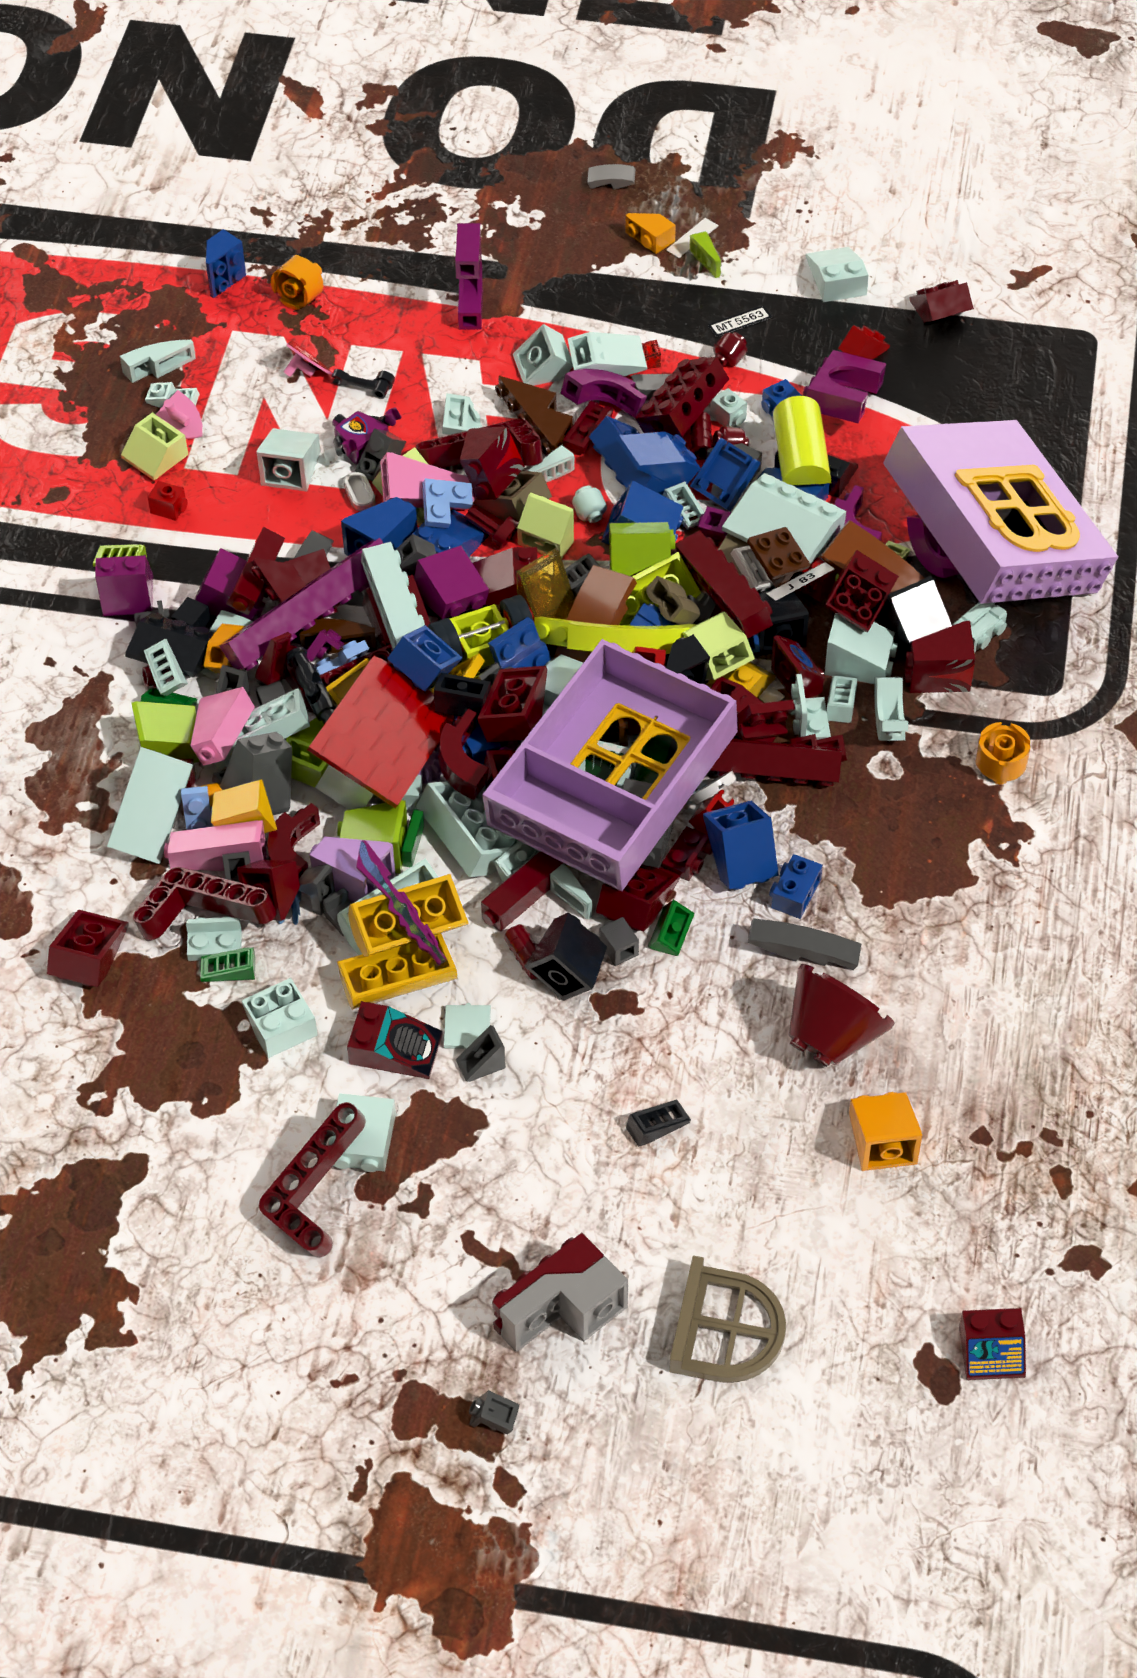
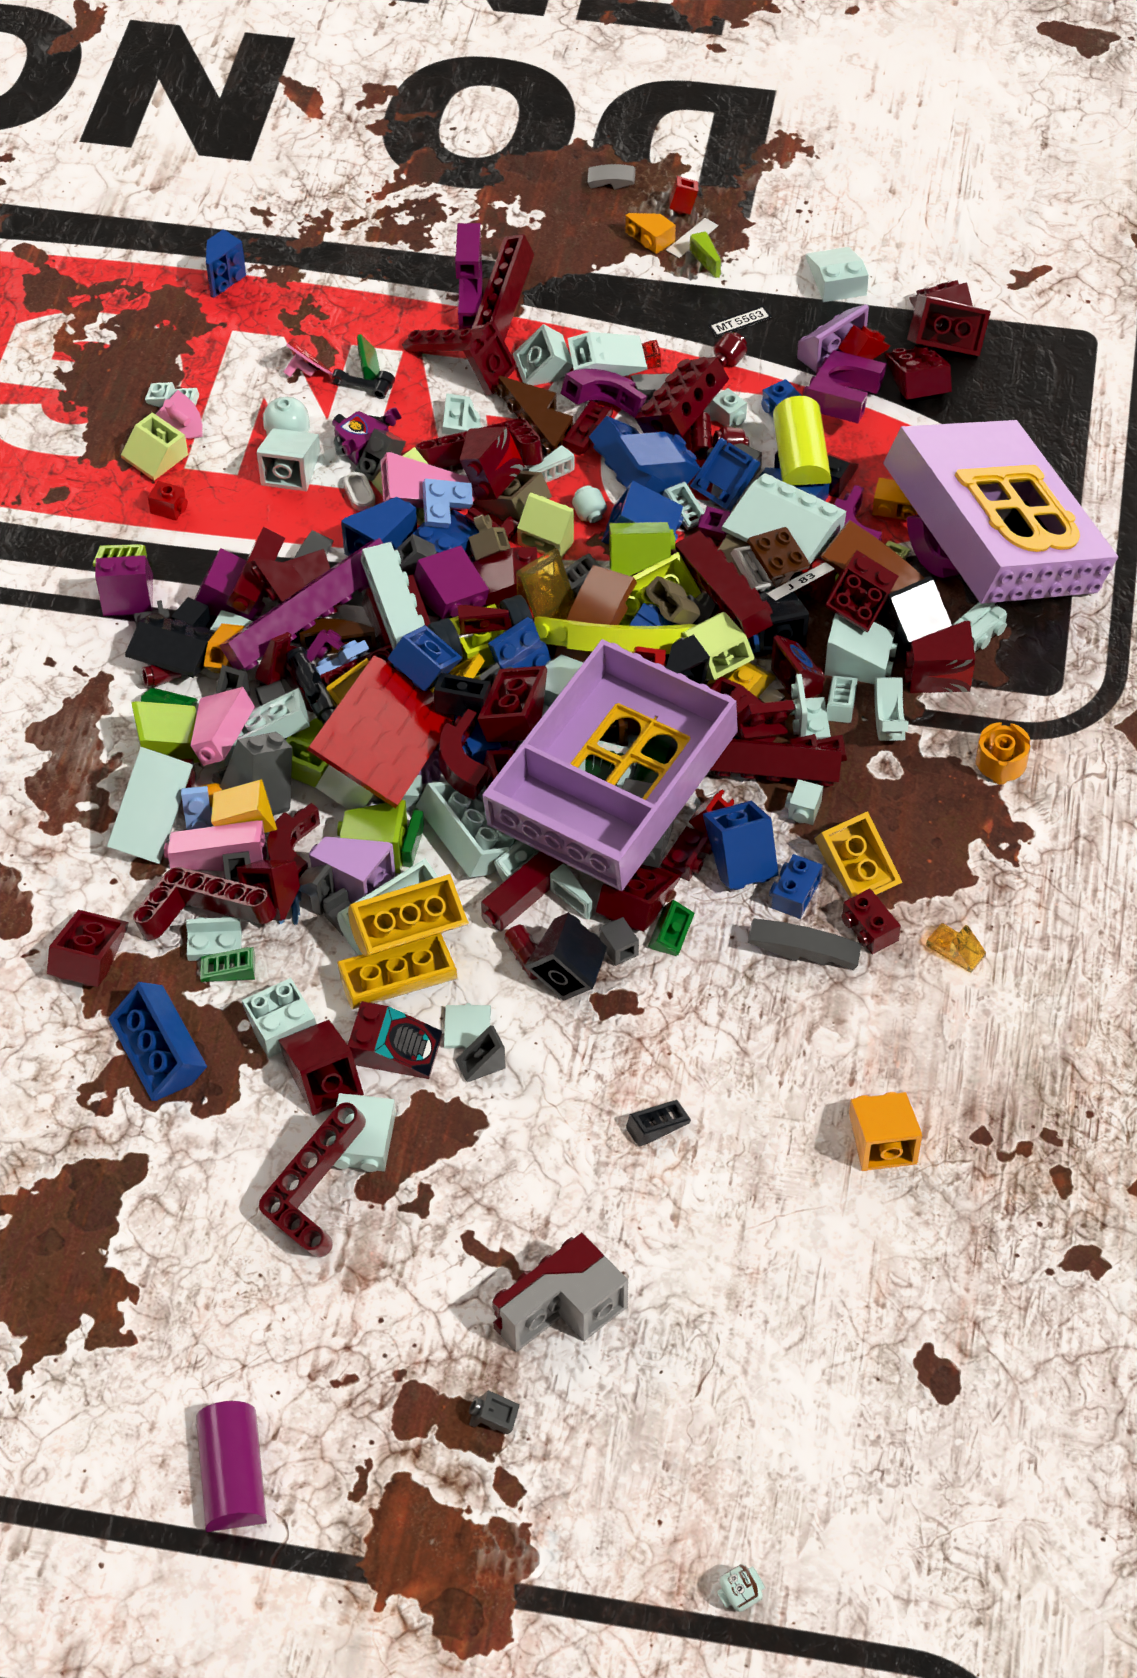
(156, 1041): none -> blue slope
(157, 359): light aqua slope -> none
(179, 679): light aqua slope -> none
(230, 1466): none -> magenta brick
(286, 414): none -> light aqua cylinder
(297, 282): light orange brick -> none
(321, 1066): none -> dark red slope
(368, 358): none -> green slope
(399, 904): magenta sword -> none
(482, 348): none -> dark red bracket
(482, 619): none -> dark red slope
(489, 539): none -> dark tan brick
(505, 284): none -> dark red brick
(683, 195): none -> red brick
(691, 1318): dark tan window -> none
(712, 787): white tile -> none
(741, 1588): none -> light aqua head
(804, 802): none -> light aqua brick
(828, 337): none -> lavender slope
(832, 1018): dark red cone -> none
(858, 856): none -> yellow slope
(870, 921): none -> dark red brick
(891, 501): none -> light orange slope
(919, 371): none -> dark red slope
(948, 325): none -> dark red slope
(957, 947): none -> clear yellow slope
(993, 1344): slope -> none

